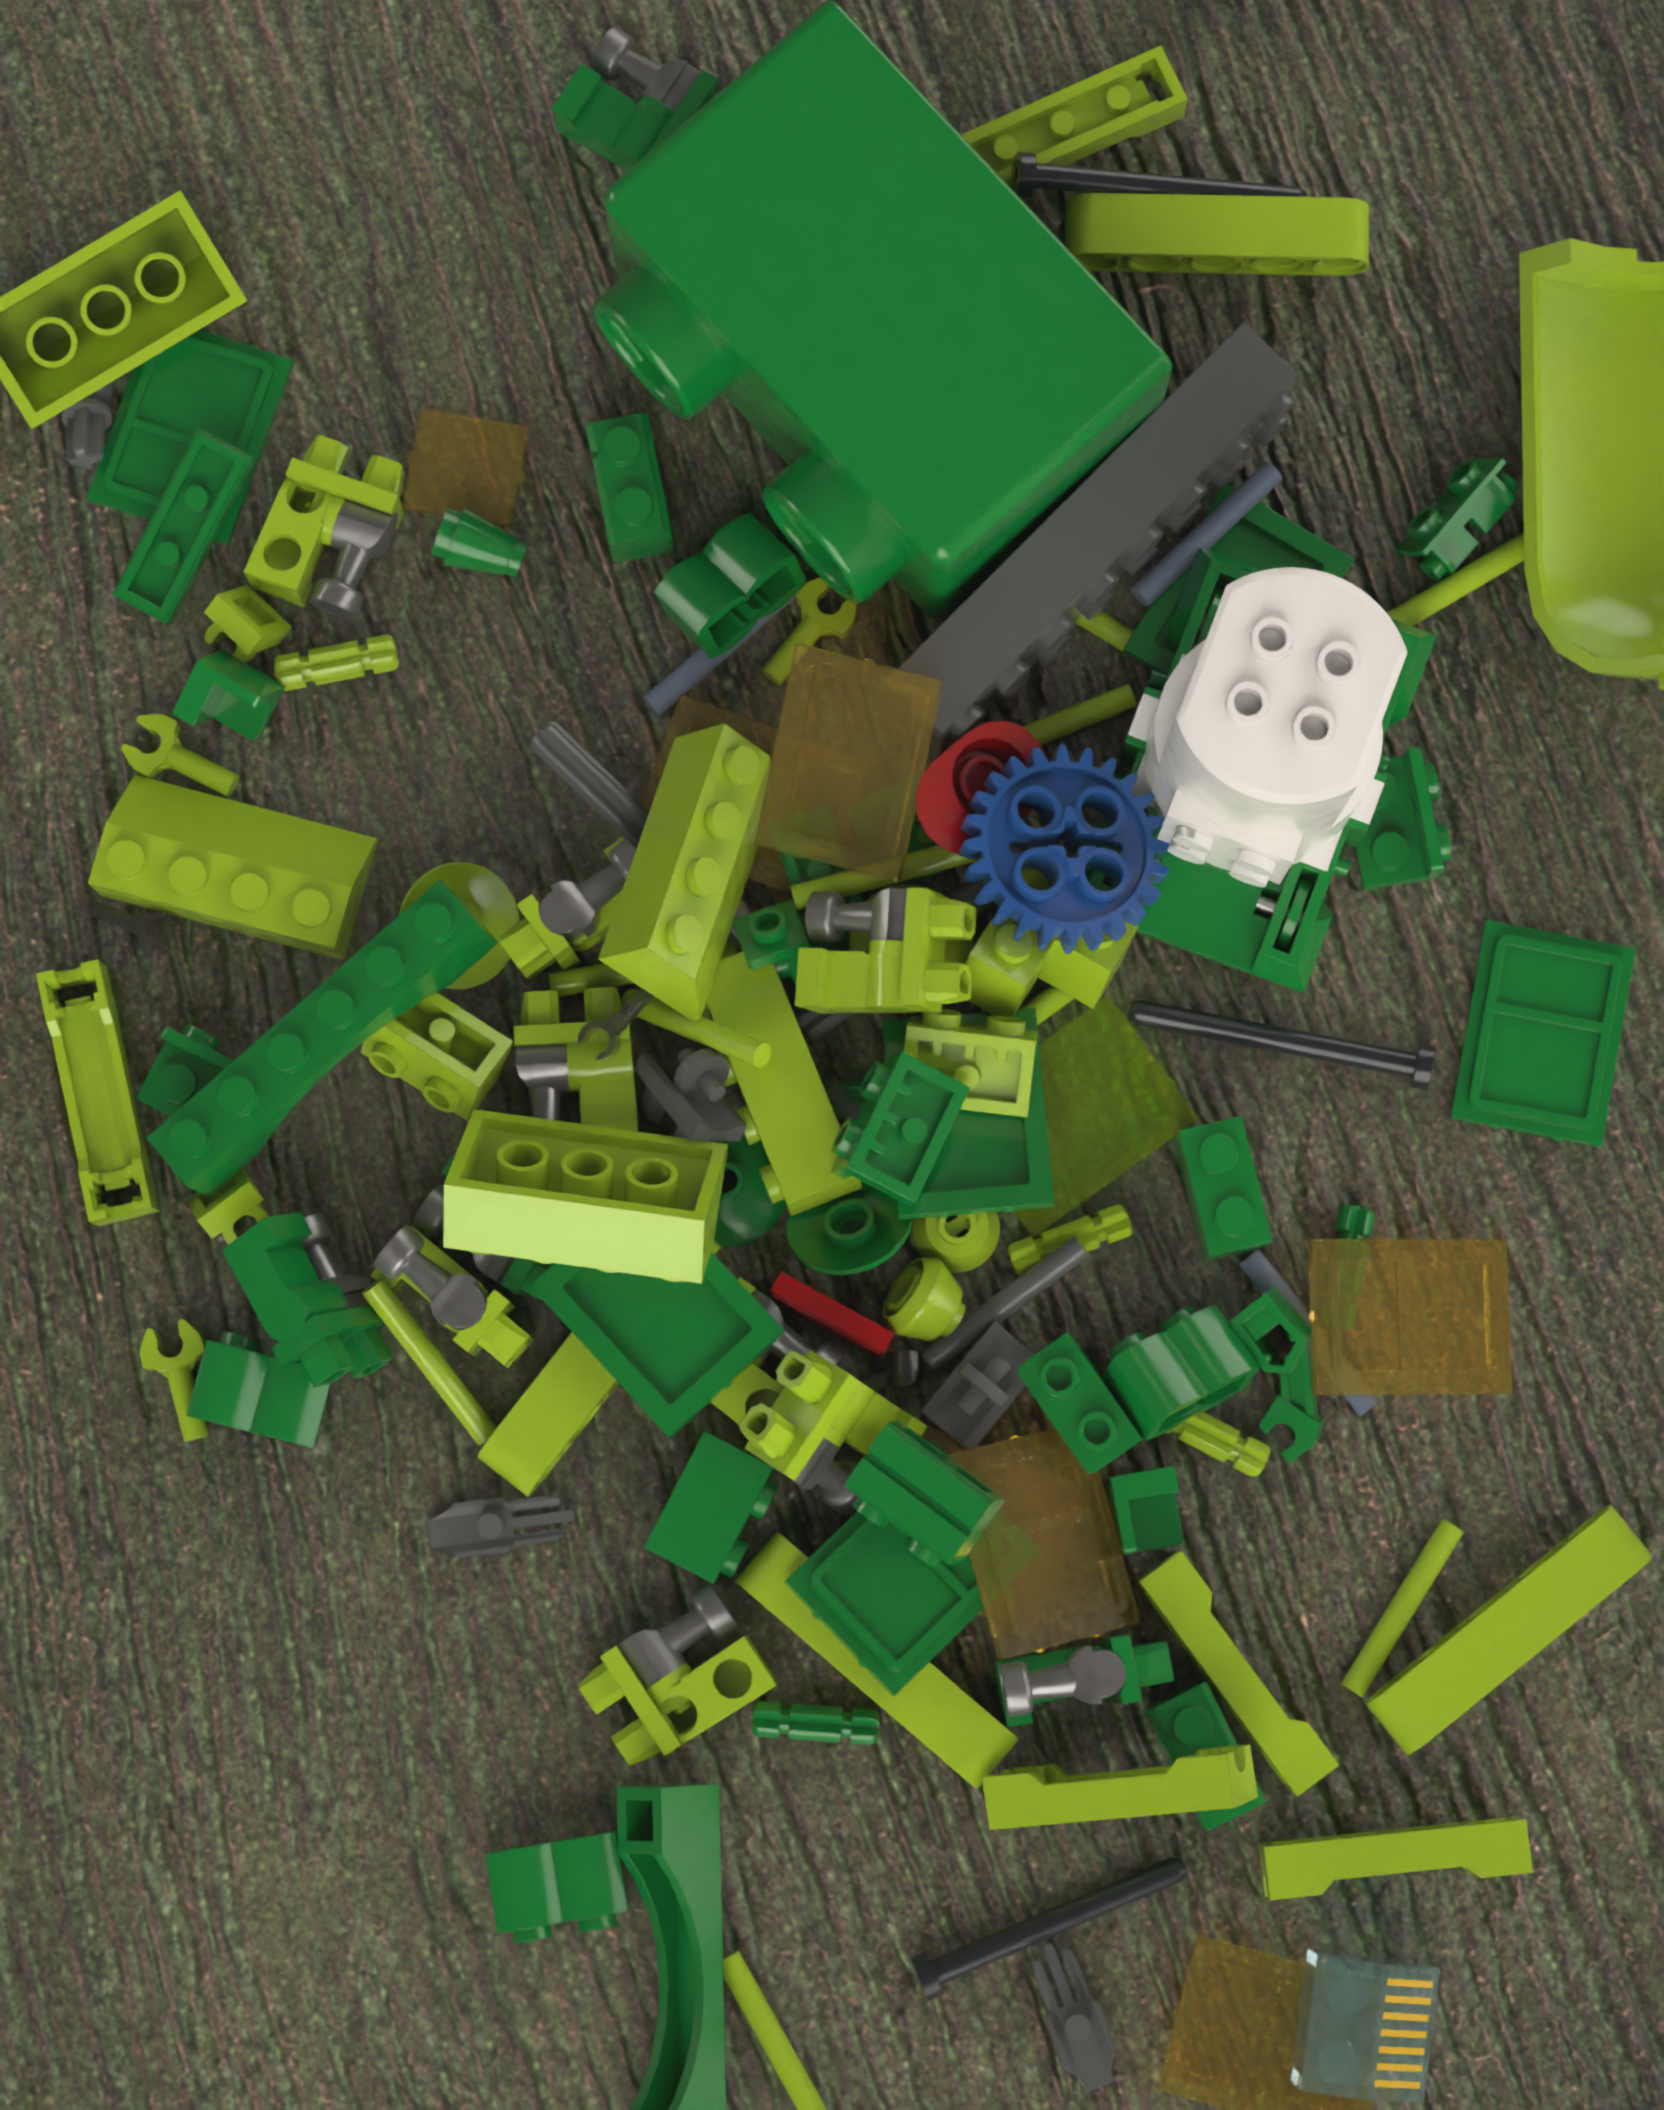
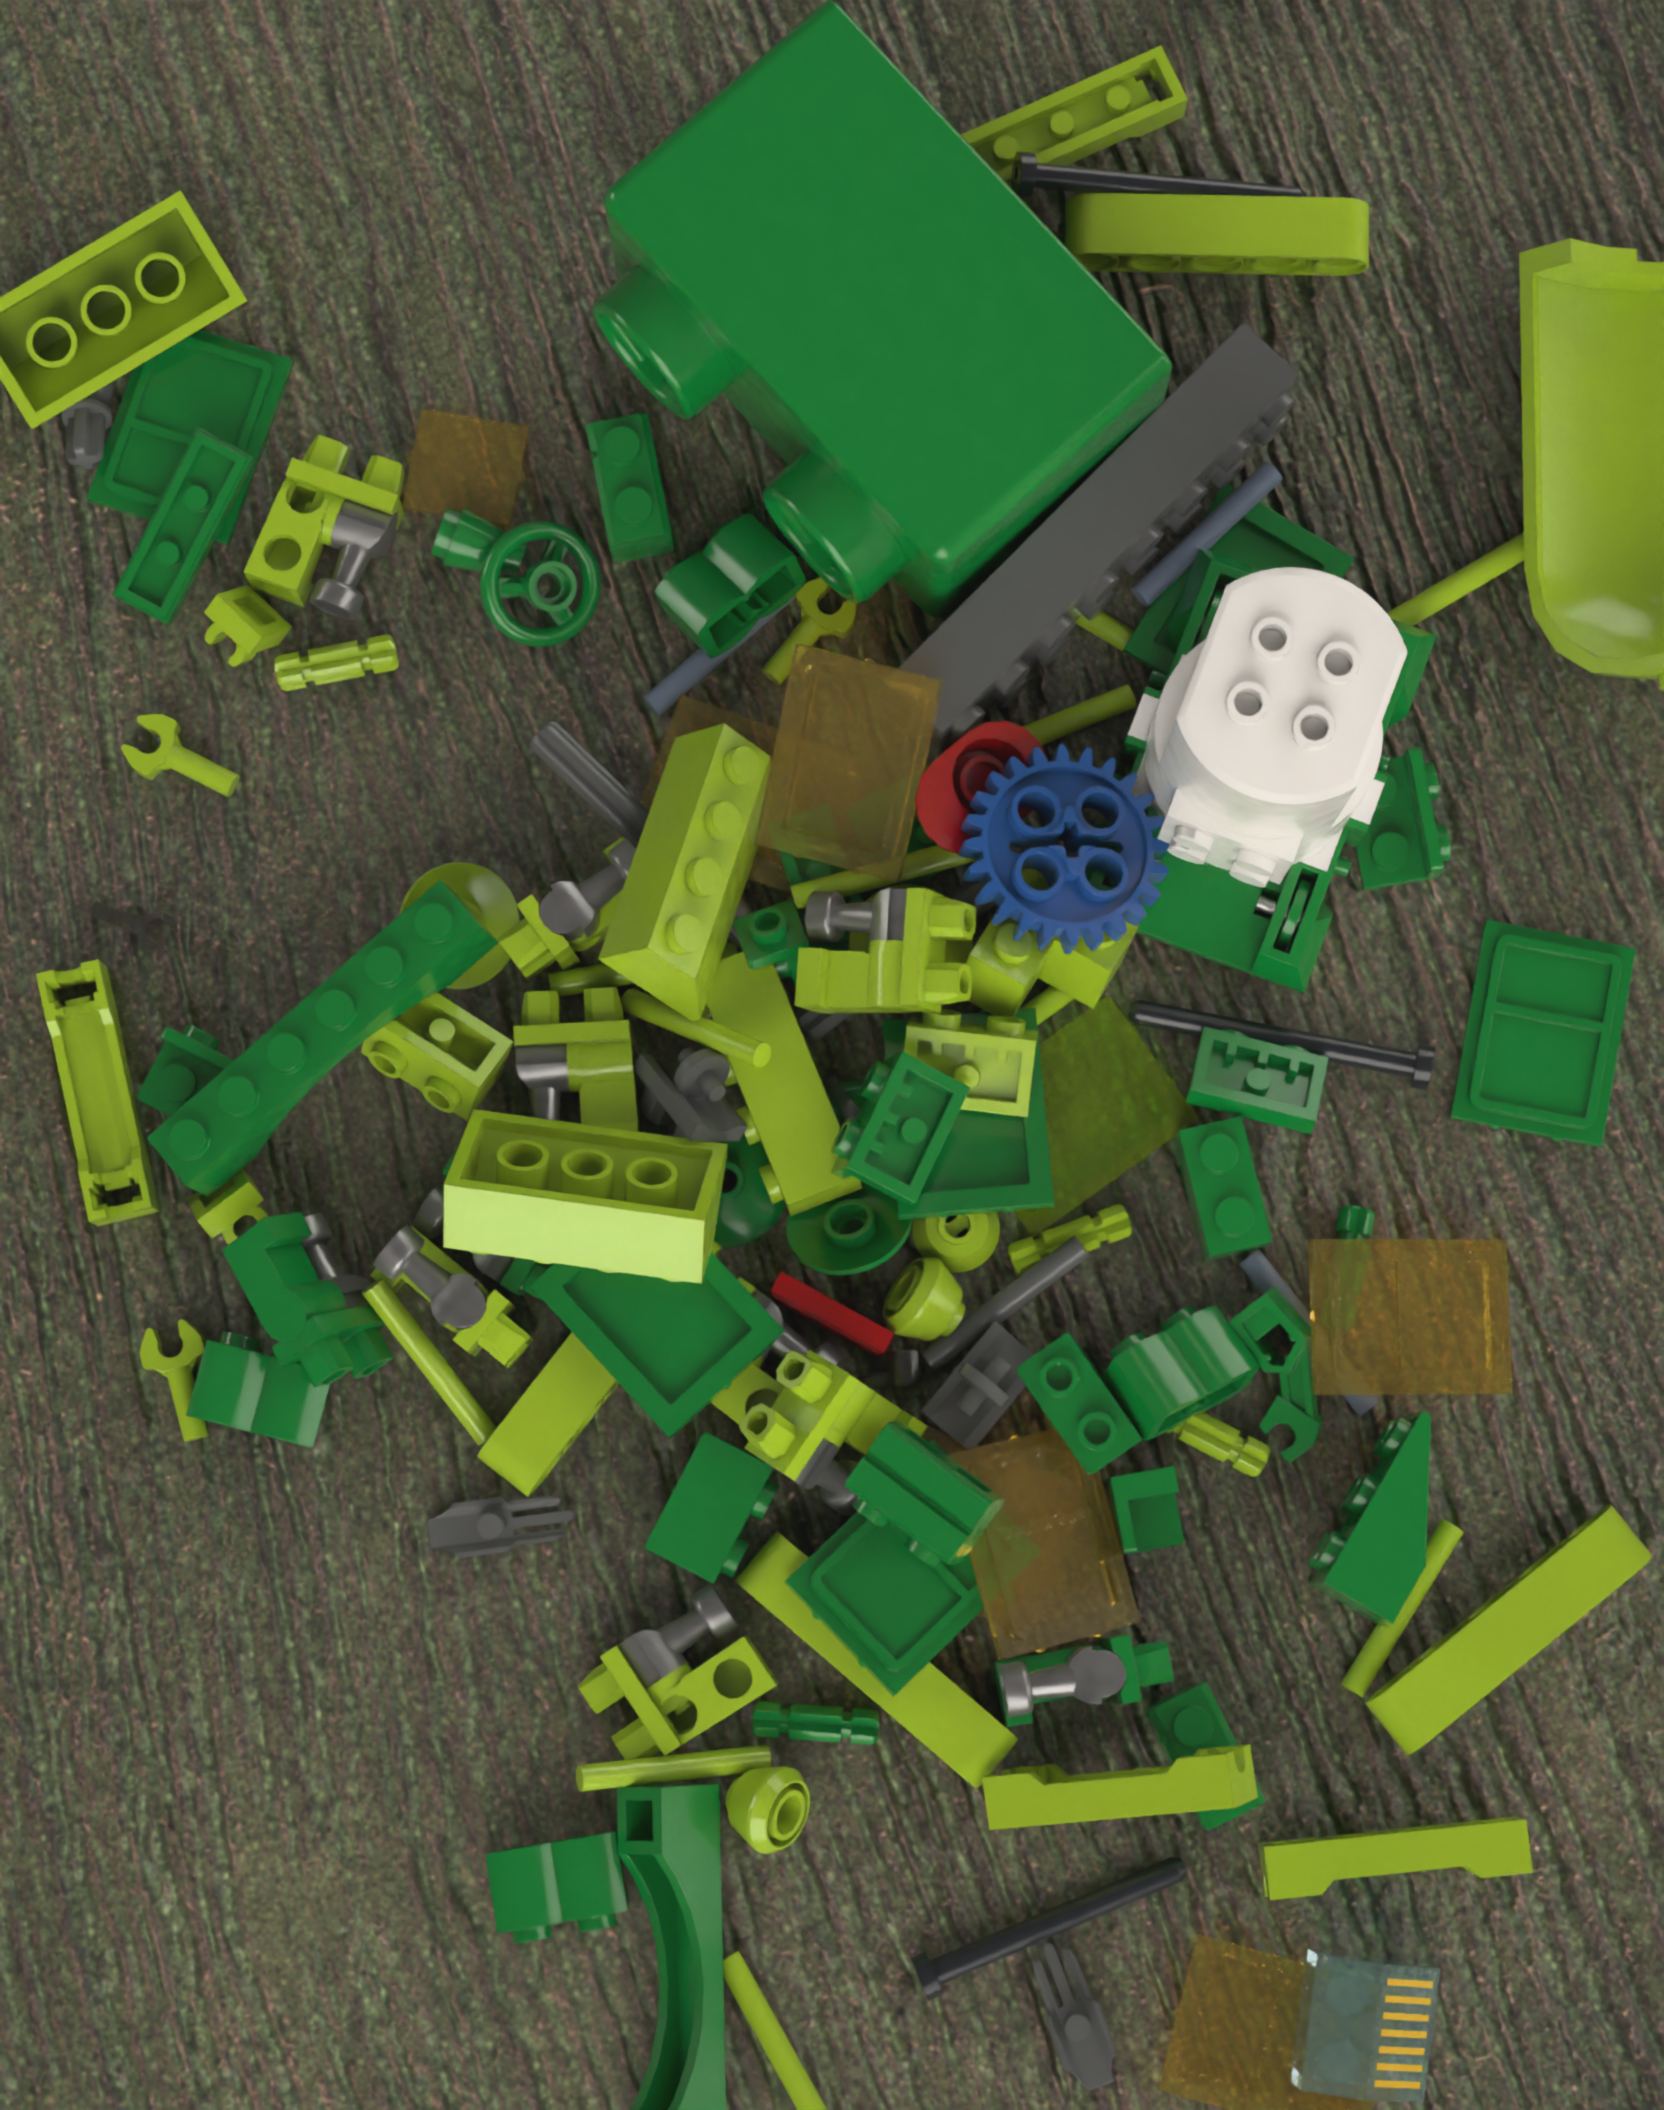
(229, 693): green panel -> none
(233, 866): lime slope -> none
(562, 584): none -> green piece
(613, 122): green hips -> none
(616, 1024): clear smoke hand -> none
(671, 1767): none -> lime bar
(768, 1807): none -> lime cone
(1185, 1607): lime piece -> none
(1257, 1079): none -> green bracket
(1384, 1537): none -> green slope
(1471, 496): green hinge -> none

